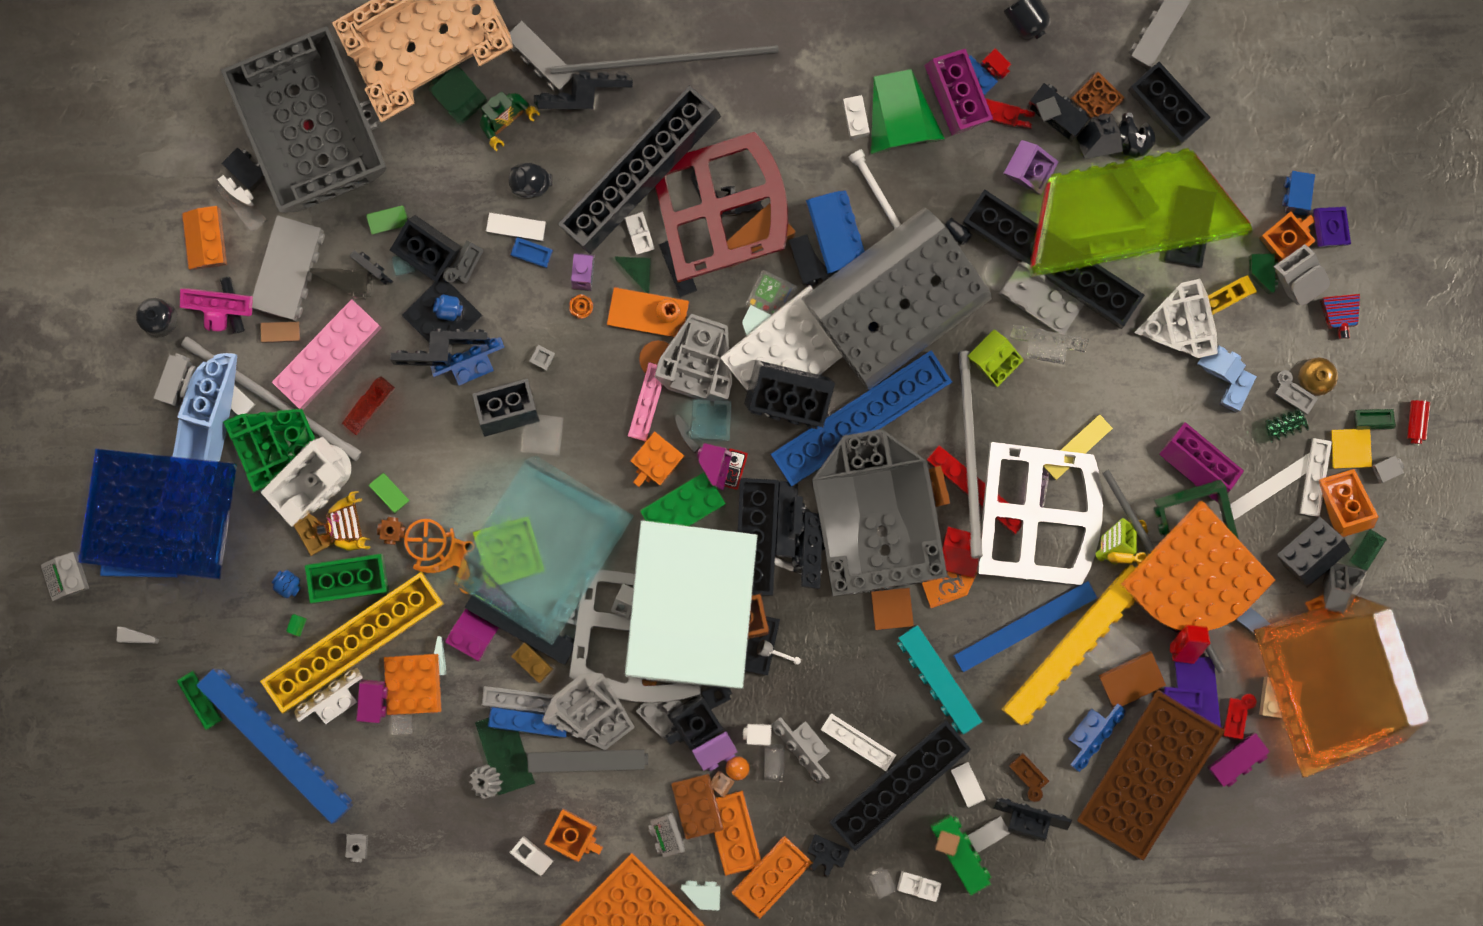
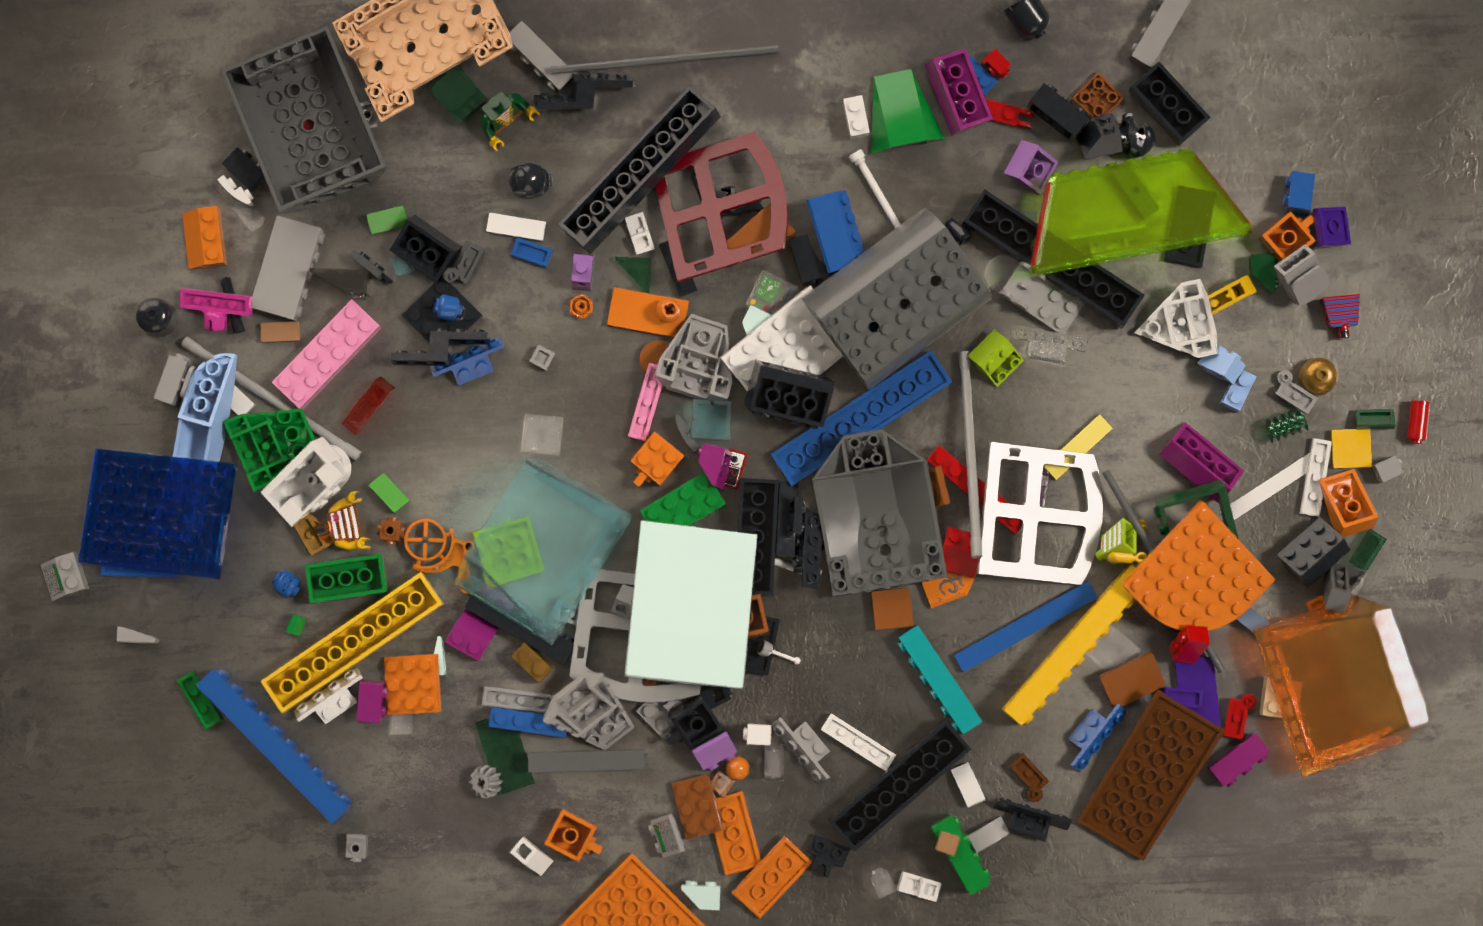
(505, 407): black brick -> none
(1048, 109): dark grey tile -> none

